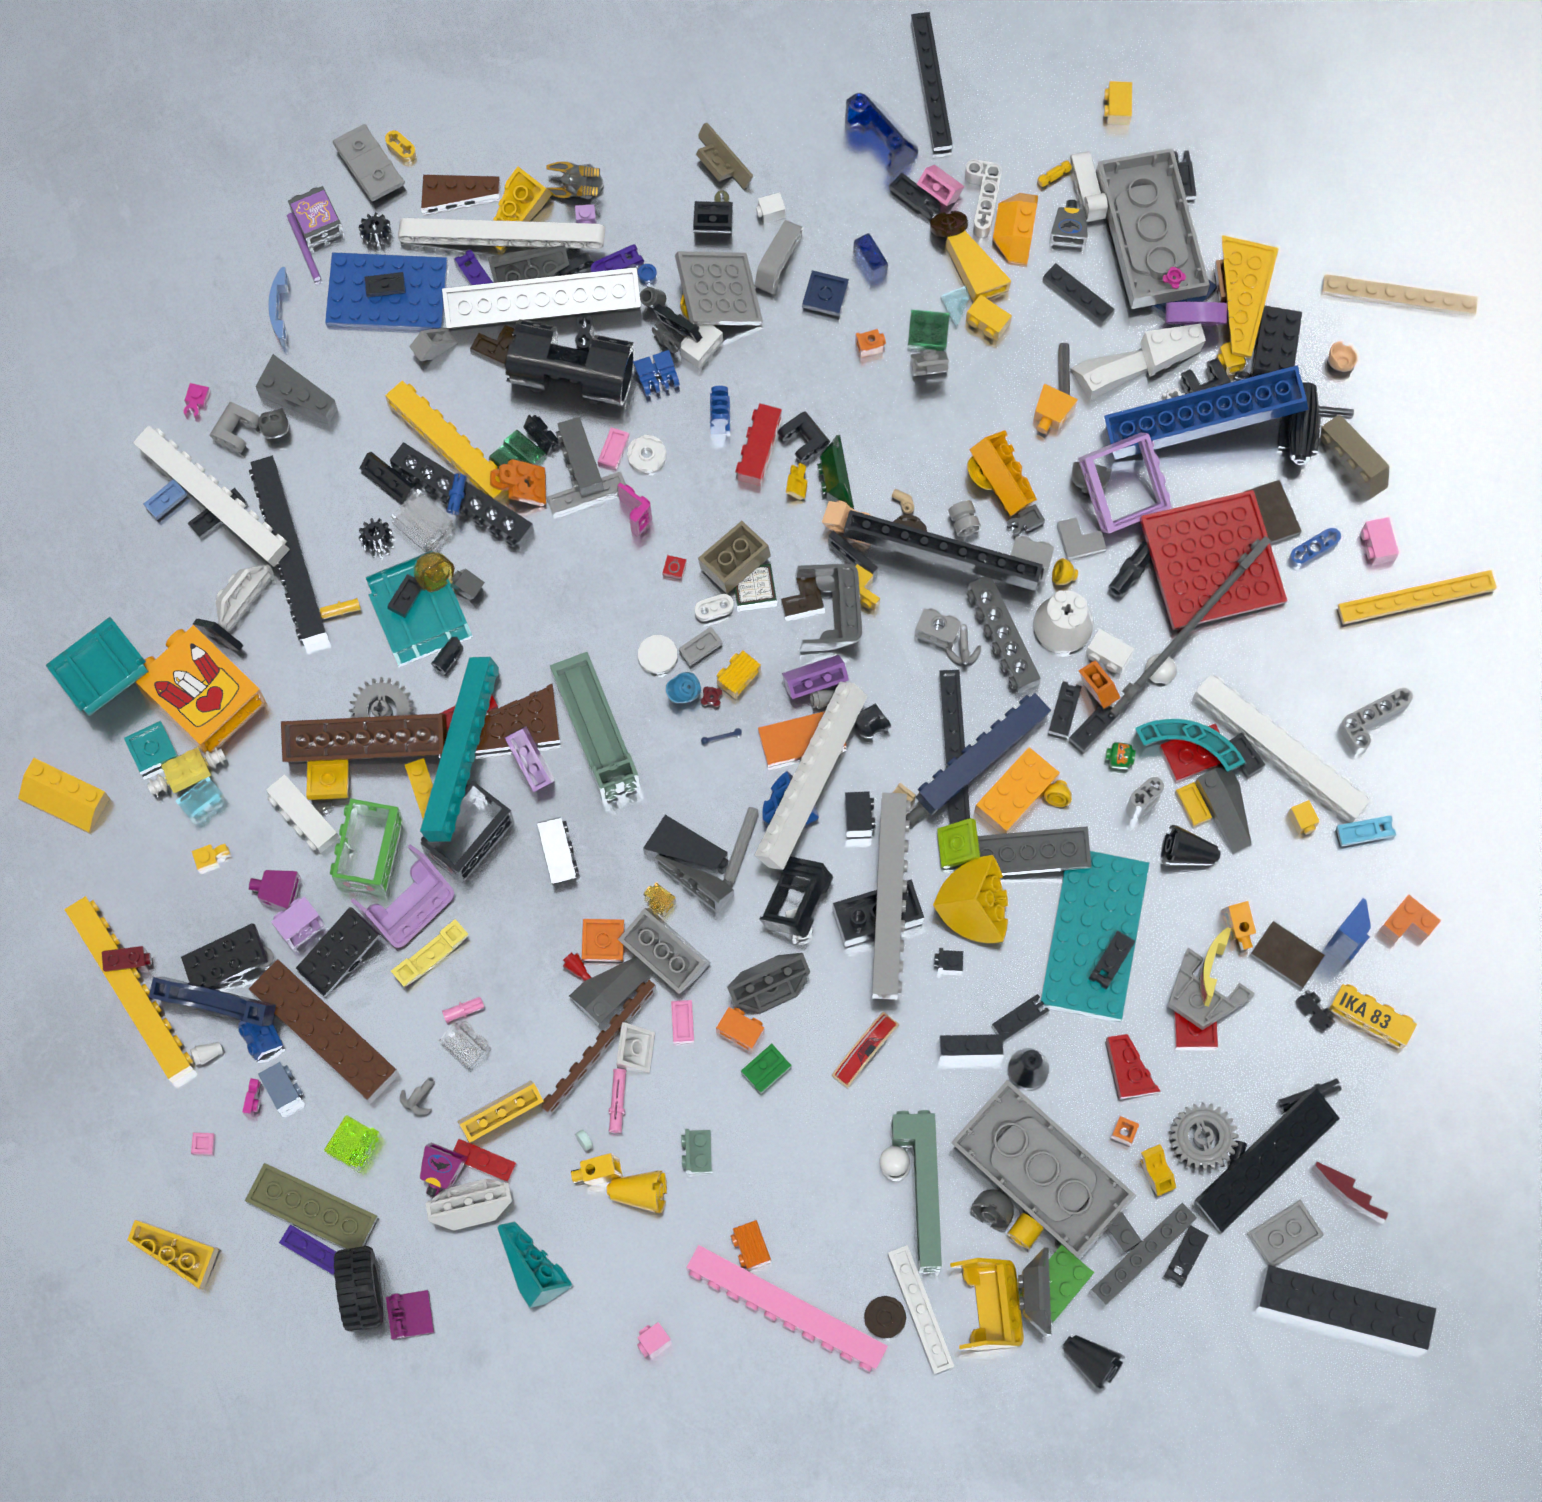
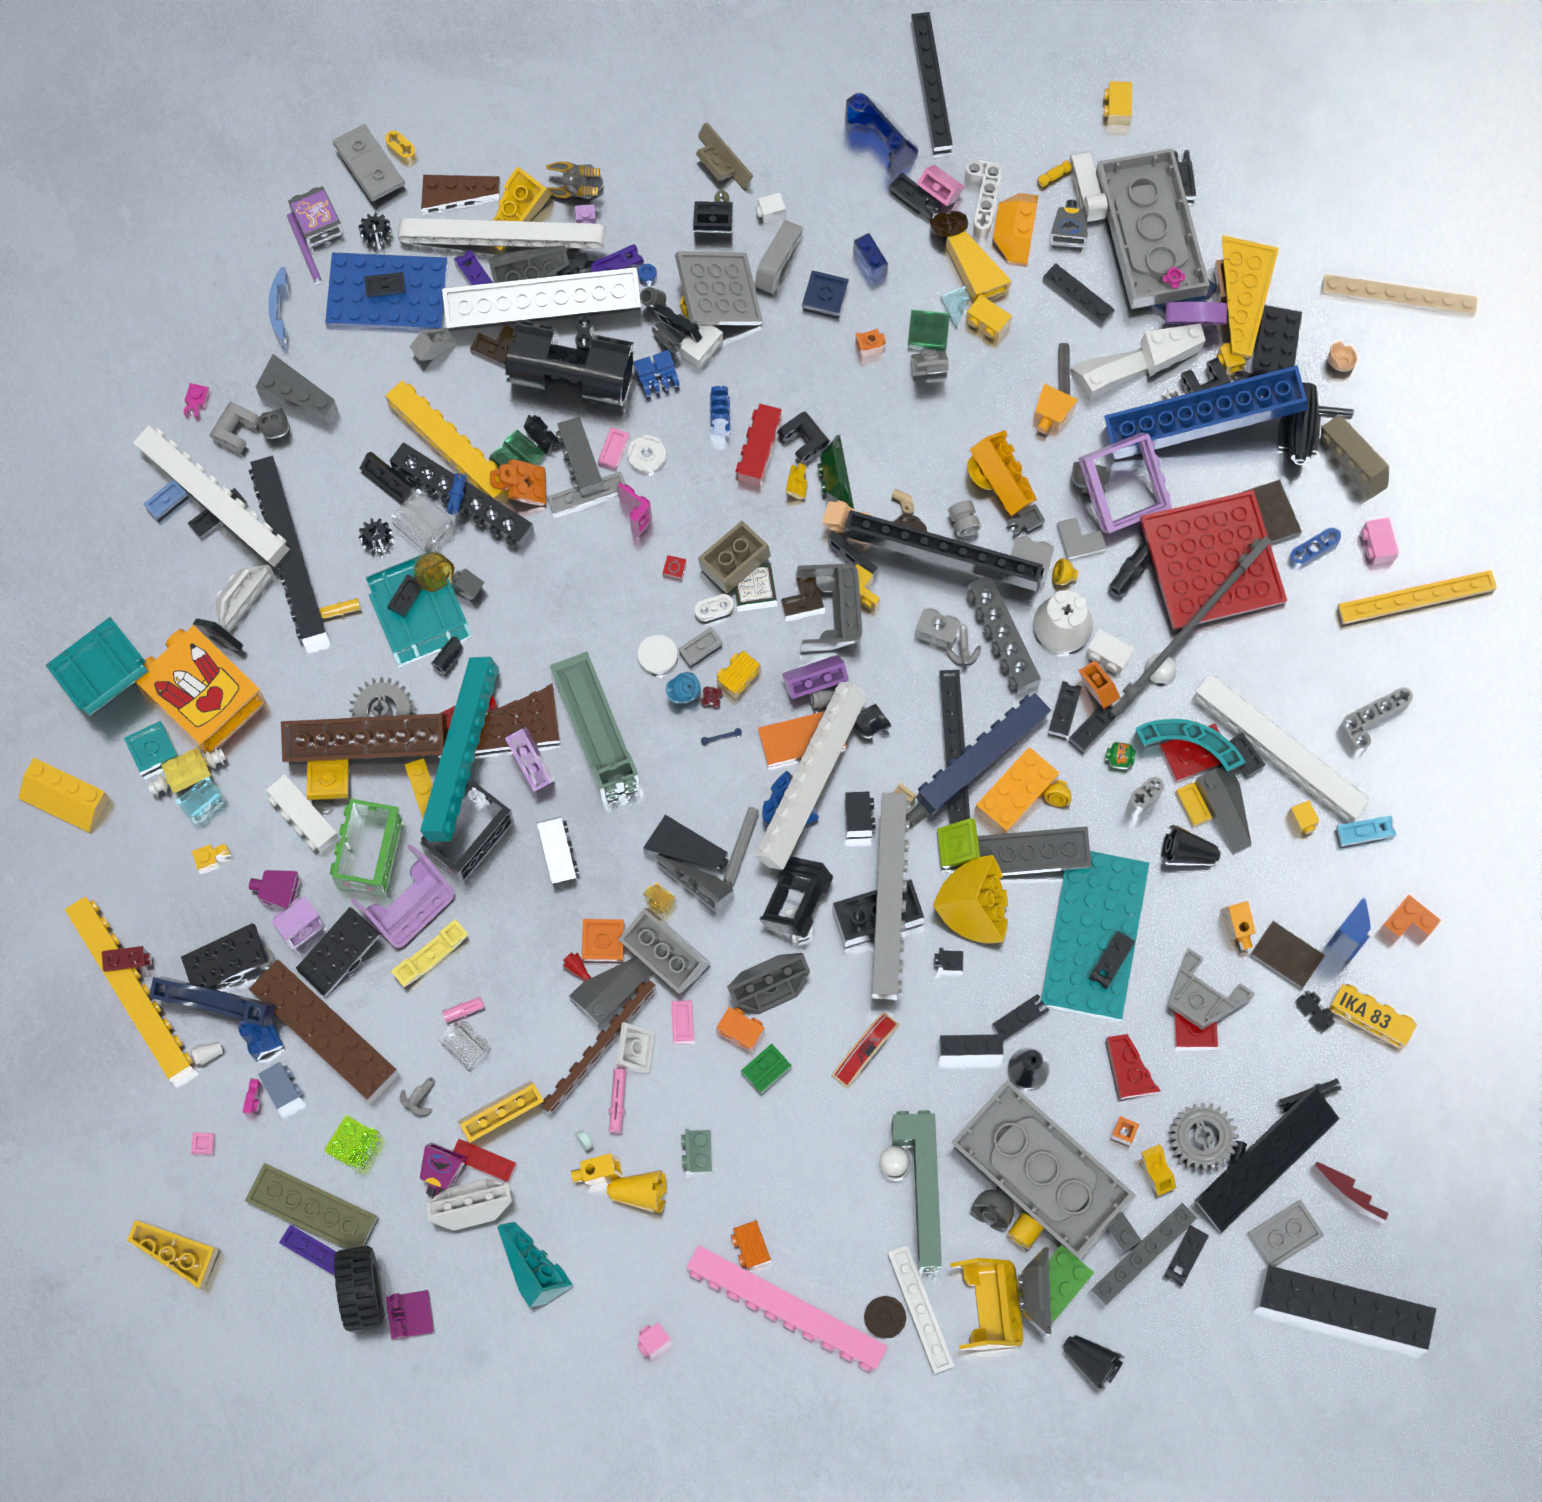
(1208, 984): light yellow slope -> none

